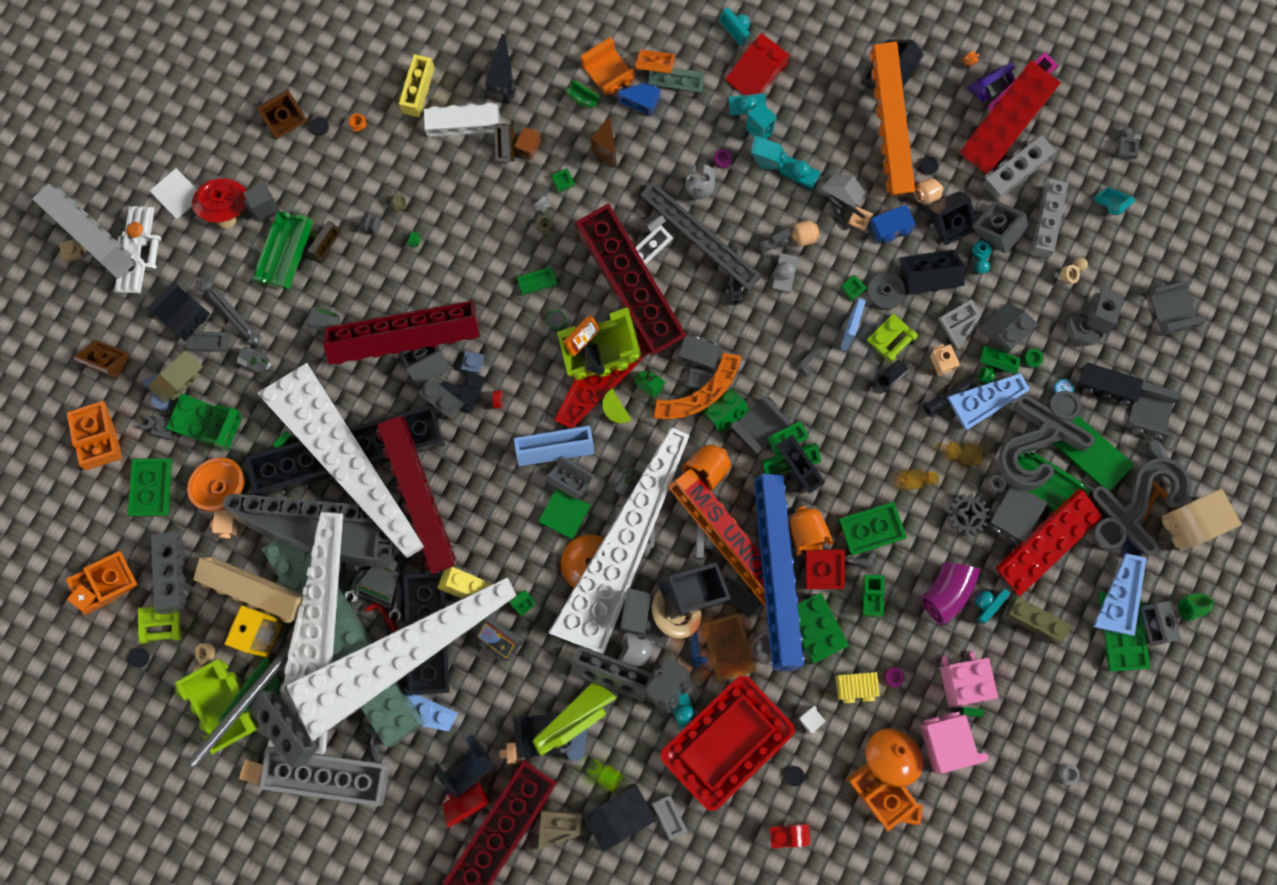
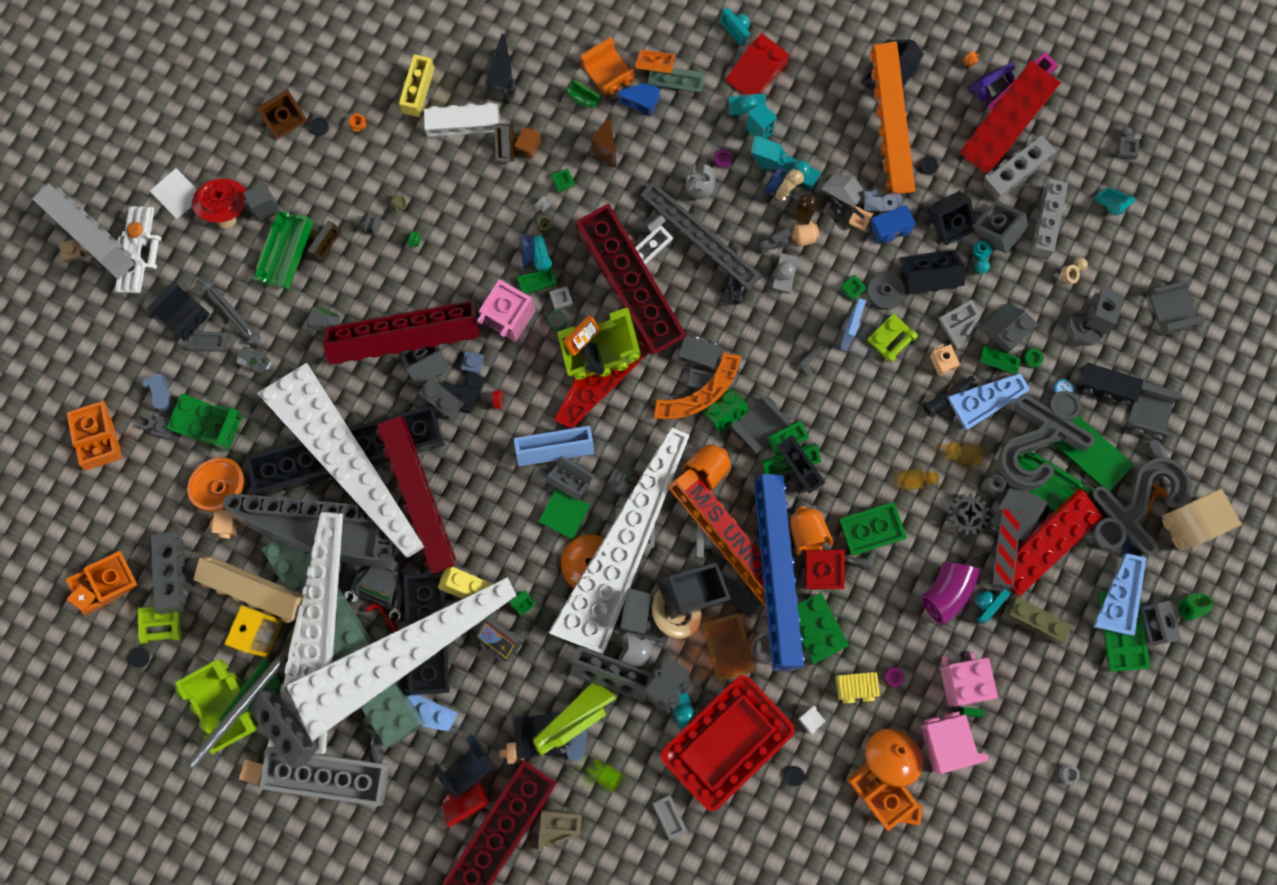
(103, 359): reddish brown slope -> none
(150, 488): green plate -> none
(176, 377): olive brick -> none
(204, 654): tan plate -> none
(284, 440): green tile -> none
(507, 310): none -> bright pink container
(534, 252): none -> piece
(561, 298): none -> light grey plate
(614, 408): lime tile -> none
(619, 818): black slope -> none
(649, 383): green rock -> none
(695, 652): blue bar -> none
(782, 183): none -> piece
(790, 836): red brick -> none
(805, 208): none -> dark brown tile
(873, 595): green brick -> none
(881, 202): none -> sand blue leg
(890, 376): black piece -> none
(928, 191): light nougat head -> none
(986, 375): green plate -> none
(1007, 548): none -> tile

